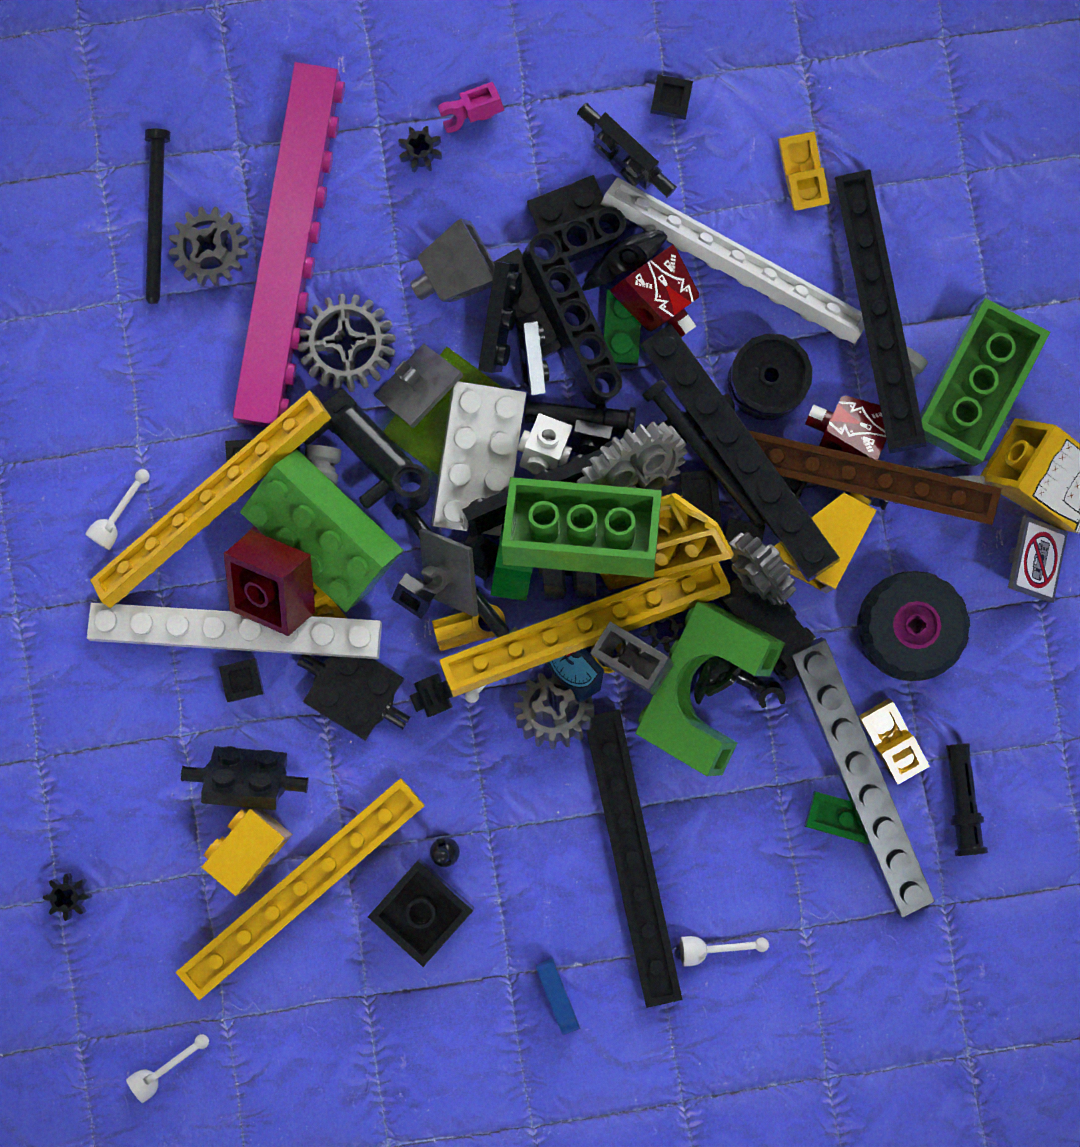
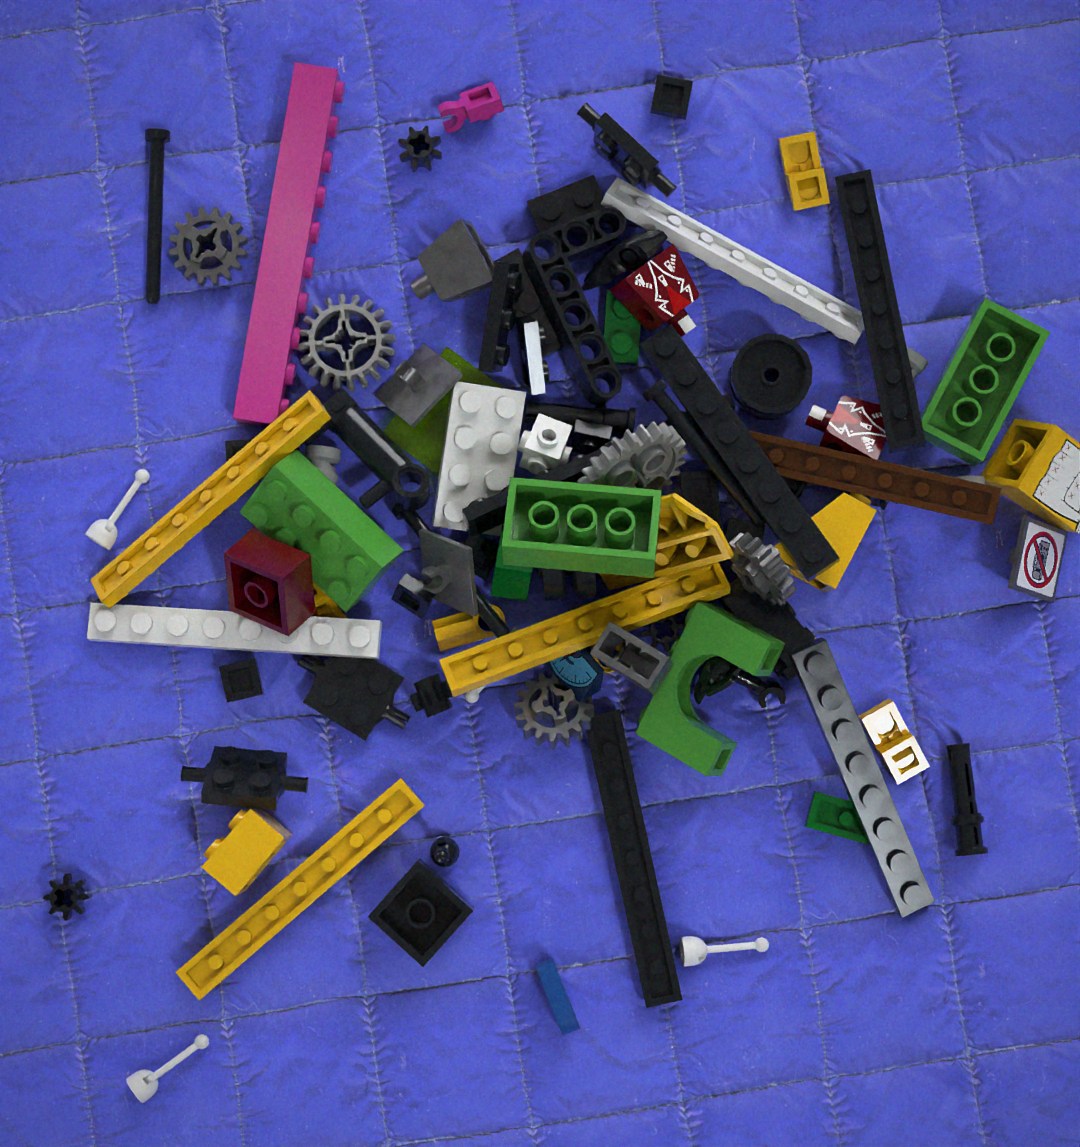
(913, 626): black wheel -> none

